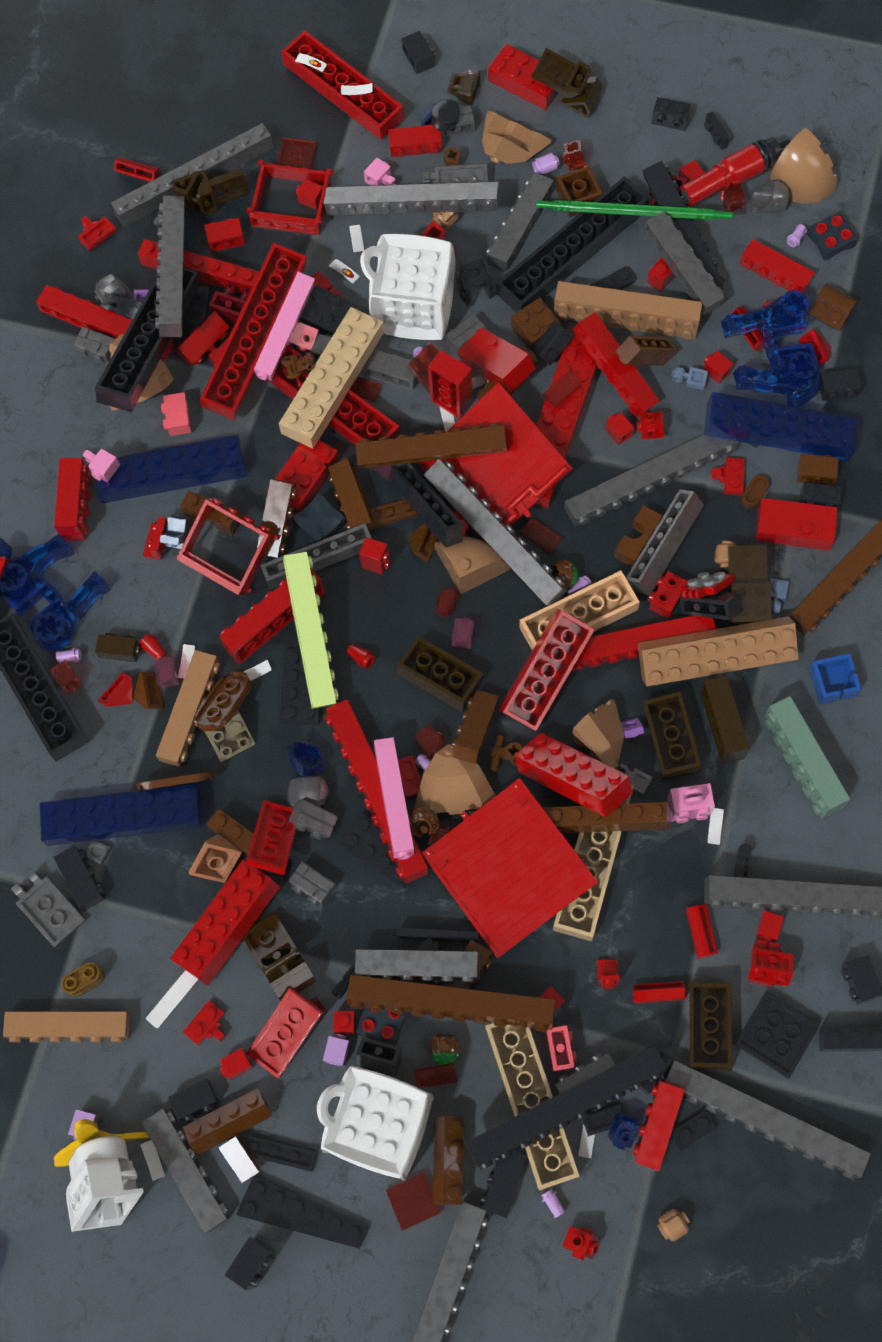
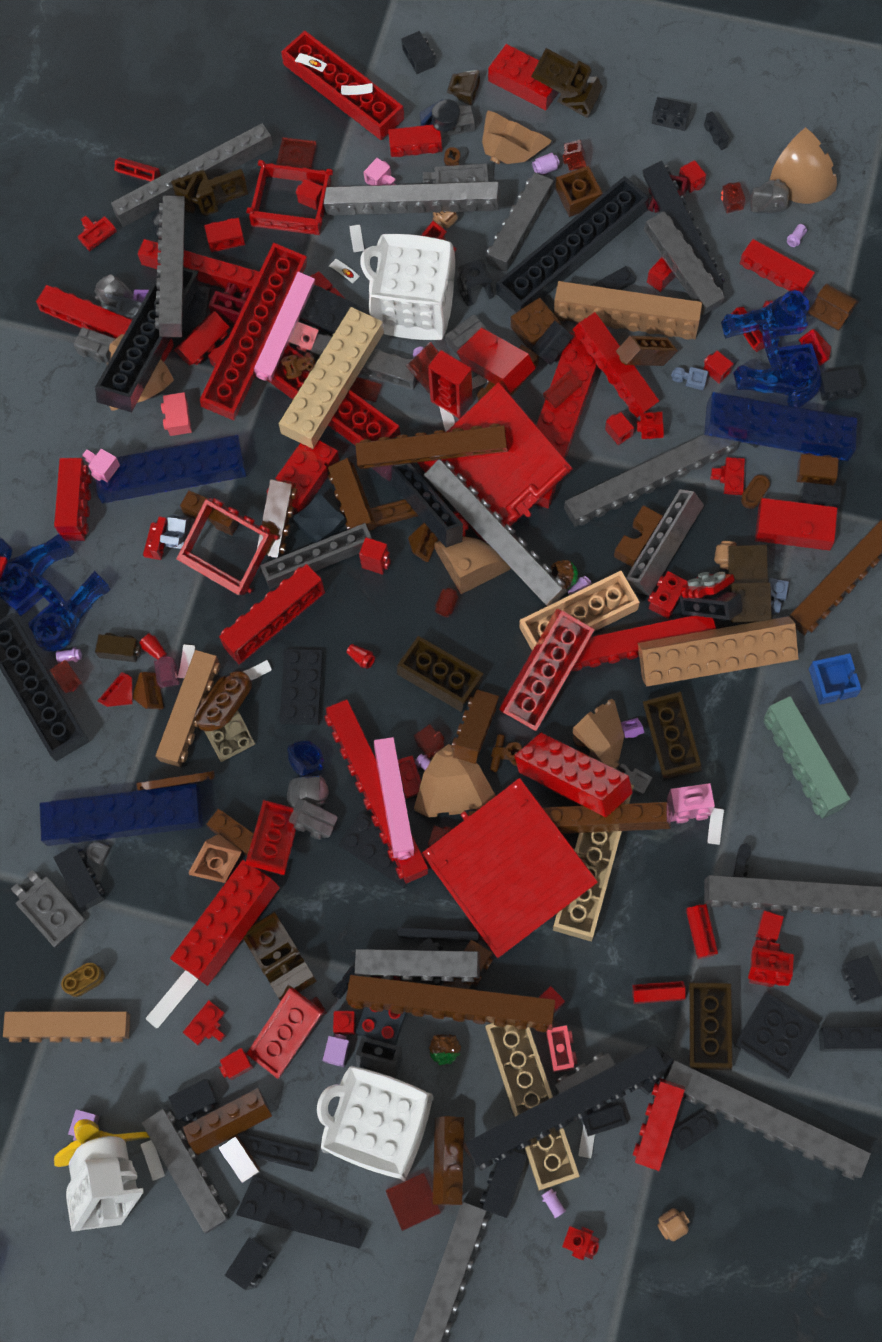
(309, 630): yellowish green brick -> none
(312, 883): flat silver brick -> none
(423, 821): reddish brown piece -> none
(435, 1075): clear red tile -> none
(463, 633): clear pink brick -> none
(541, 535): clear red tile -> none
(608, 974): red bracket -> none
(621, 1125): clear blue brick -> none
(632, 209): green axle -> none
(724, 720): dark brown brick -> none
(734, 169): red piece -> none
(832, 235): black brick -> none

